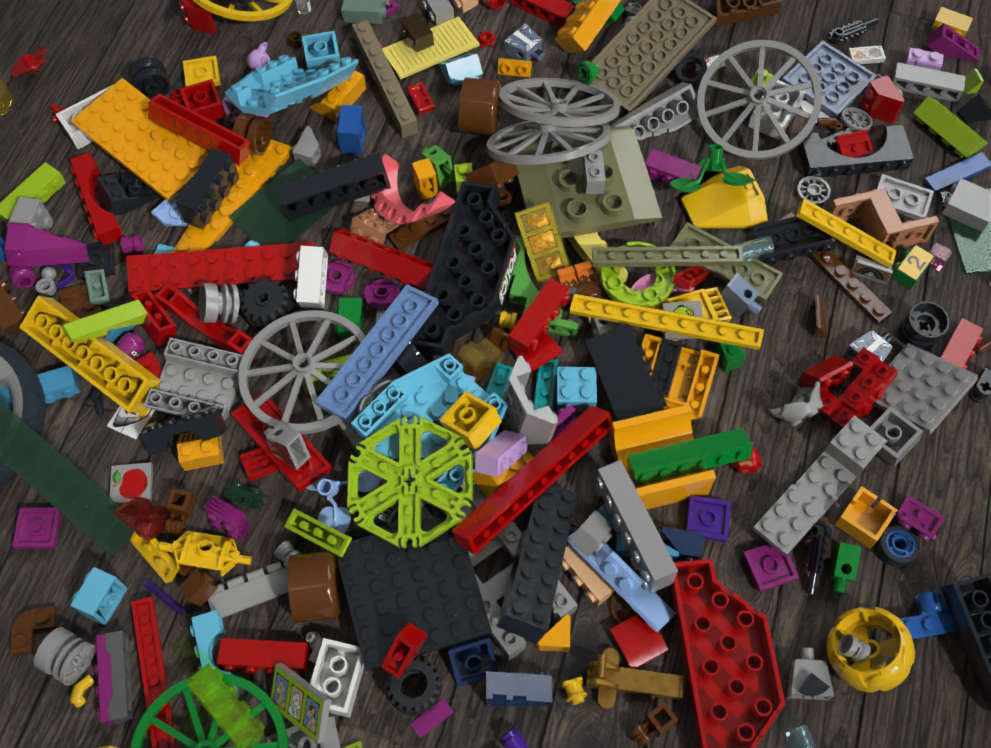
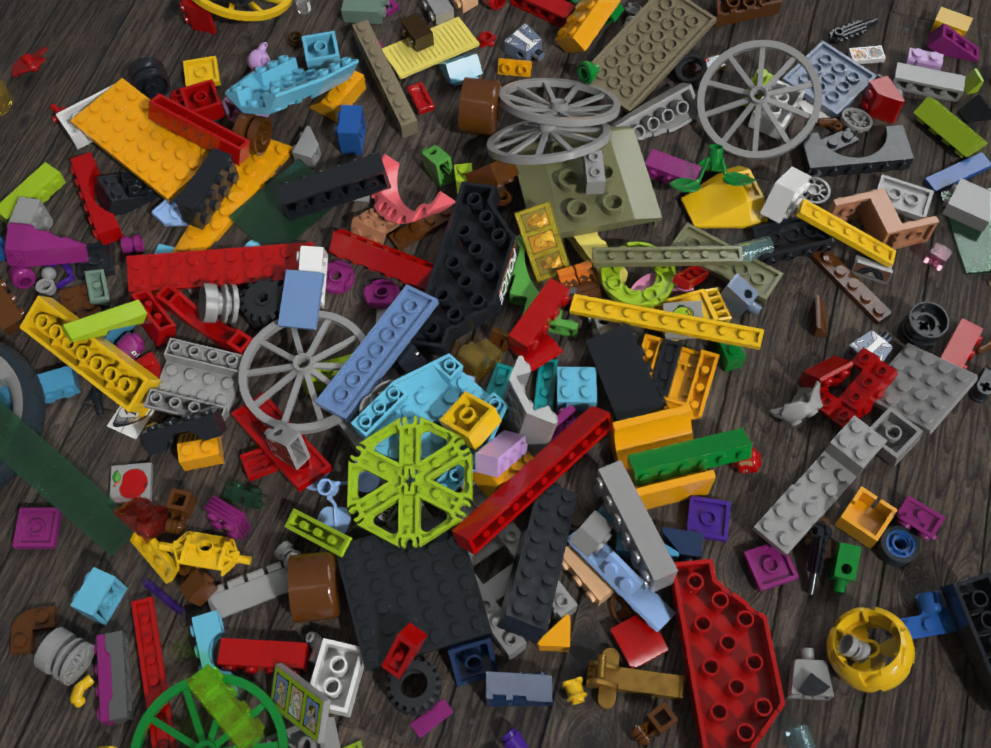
(301, 299): none -> medium blue tile
(352, 310): green brick -> none
(425, 179): light orange brick -> none
(507, 320): yellow wheel -> none
(786, 195): none -> white brick
(854, 144): red plate -> none
(912, 266): brick -> none

